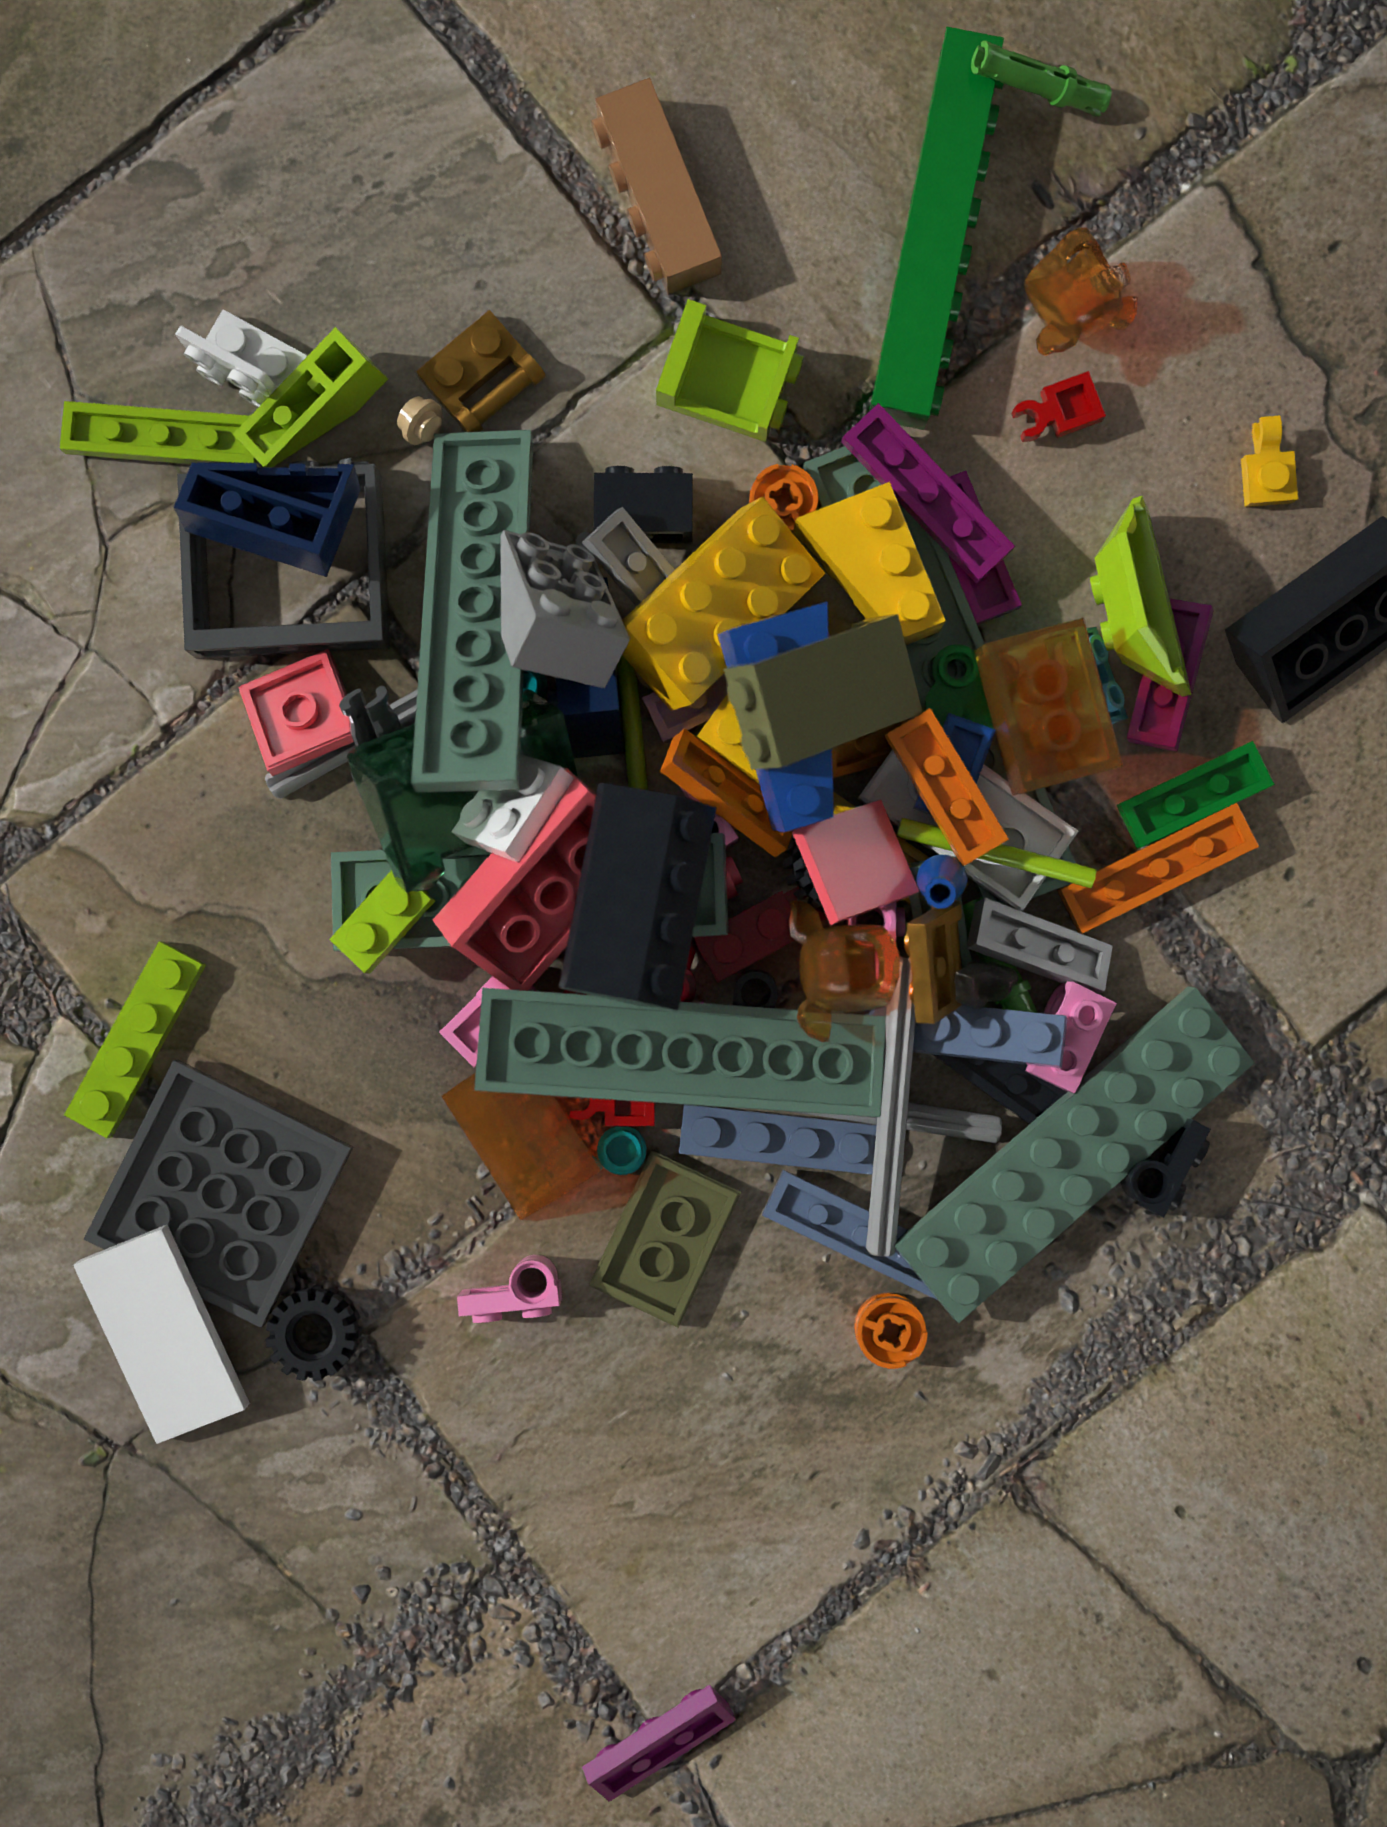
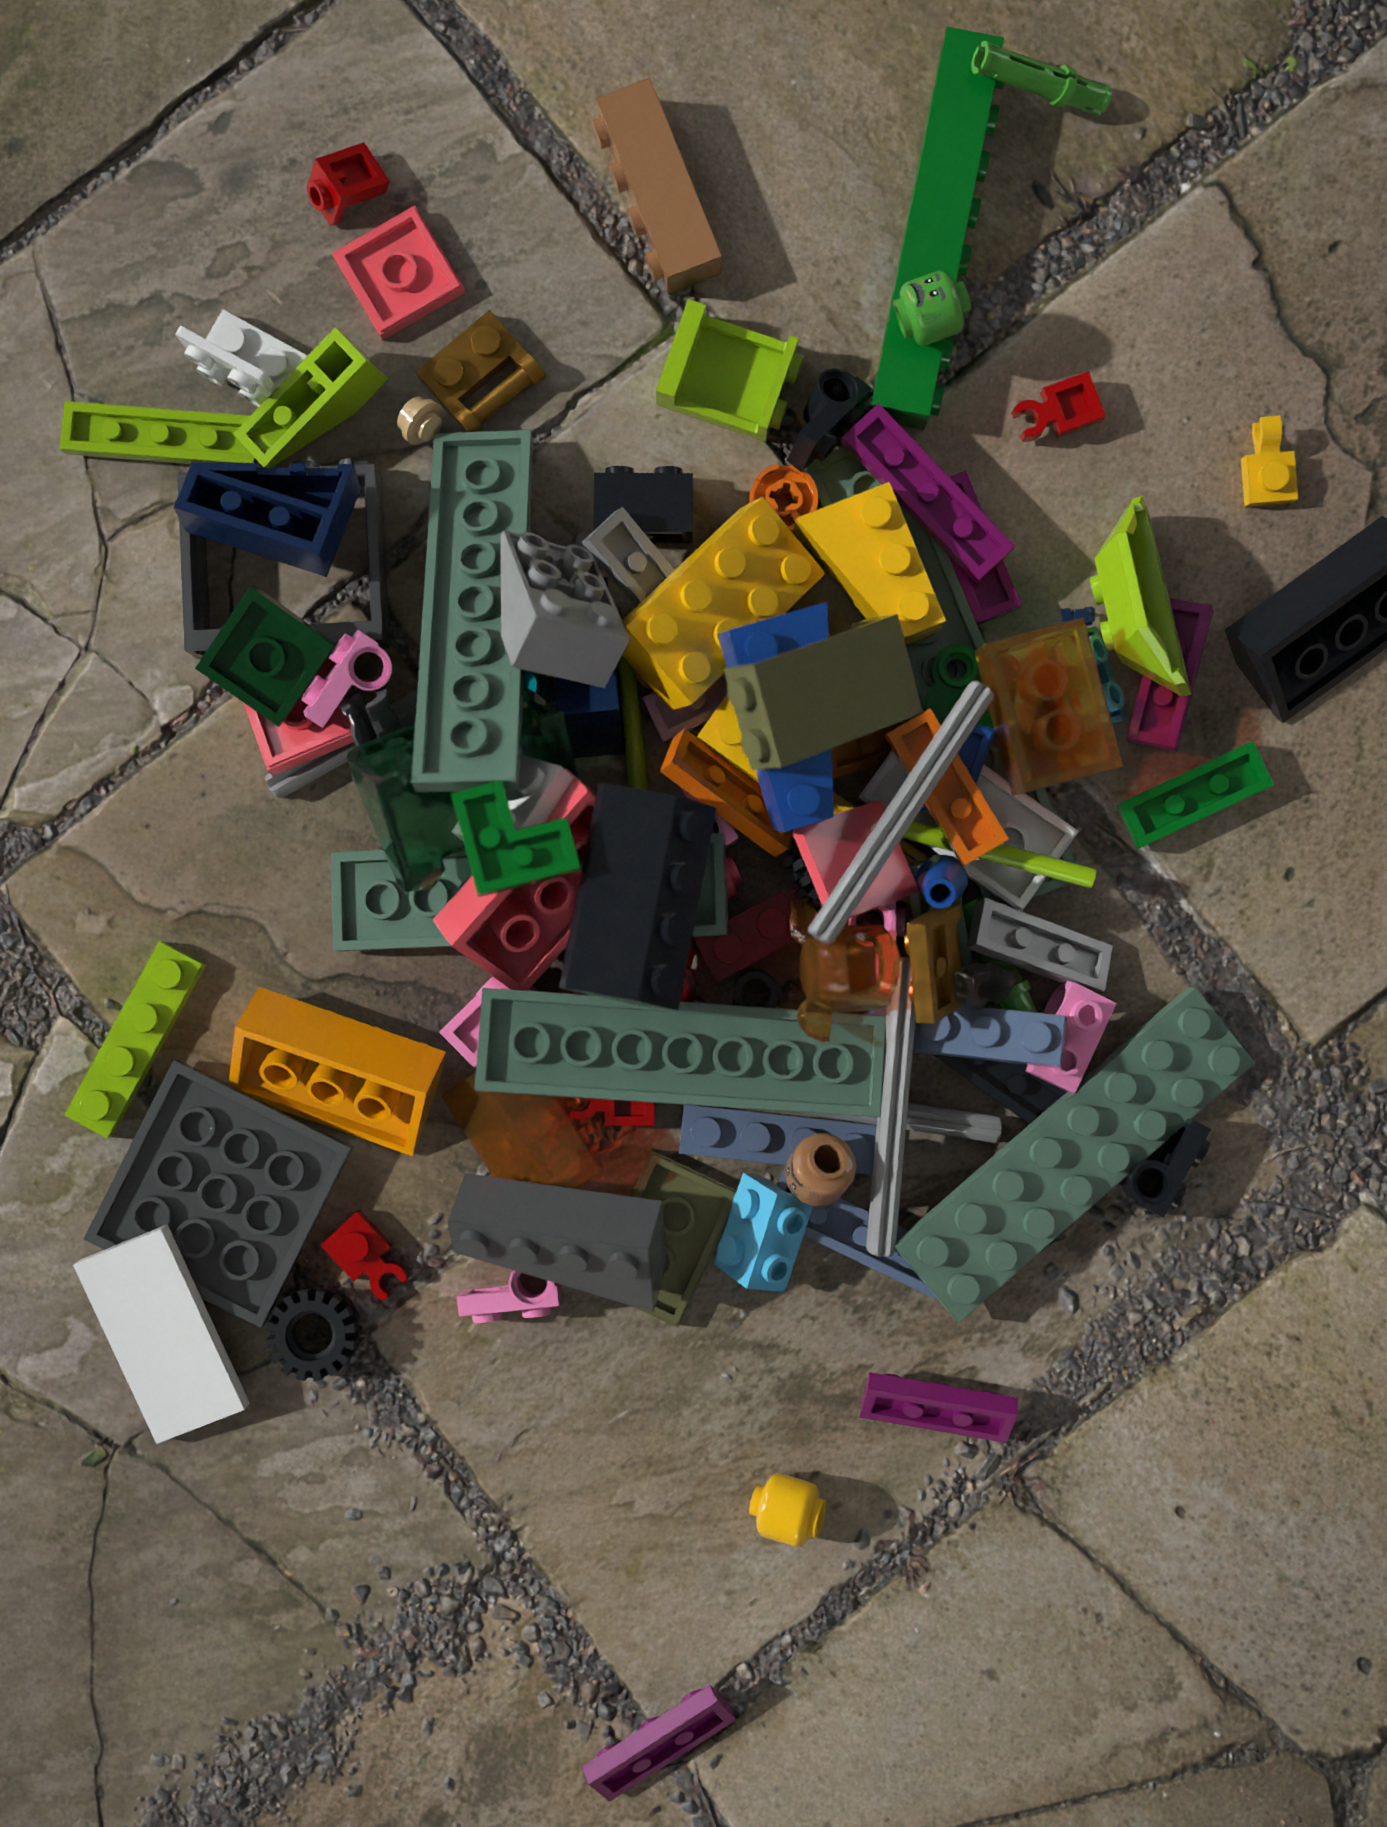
(265, 655): none -> dark green plate
(326, 694): none -> bright pink plate
(335, 1070): none -> light orange slope
(345, 180): none -> red bracket
(359, 1249): none -> red plate
(380, 923): lime plate -> none
(398, 272): none -> coral tile
(506, 856): none -> green plate
(564, 1236): none -> dark grey wedge
(621, 1150): teal plate -> none
(762, 1235): none -> medium azure bracket
(788, 1510): none -> yellow head
(820, 1169): none -> medium nougat head
(830, 410): none -> black plate
(890, 1330): orange wheel -> none
(901, 812): none -> light grey axle
(931, 308): none -> bright green head
(938, 1407): none -> magenta plate
(1078, 296): clear orange piece -> none
(1087, 613): none -> dark blue piece
(1159, 868): orange plate -> none

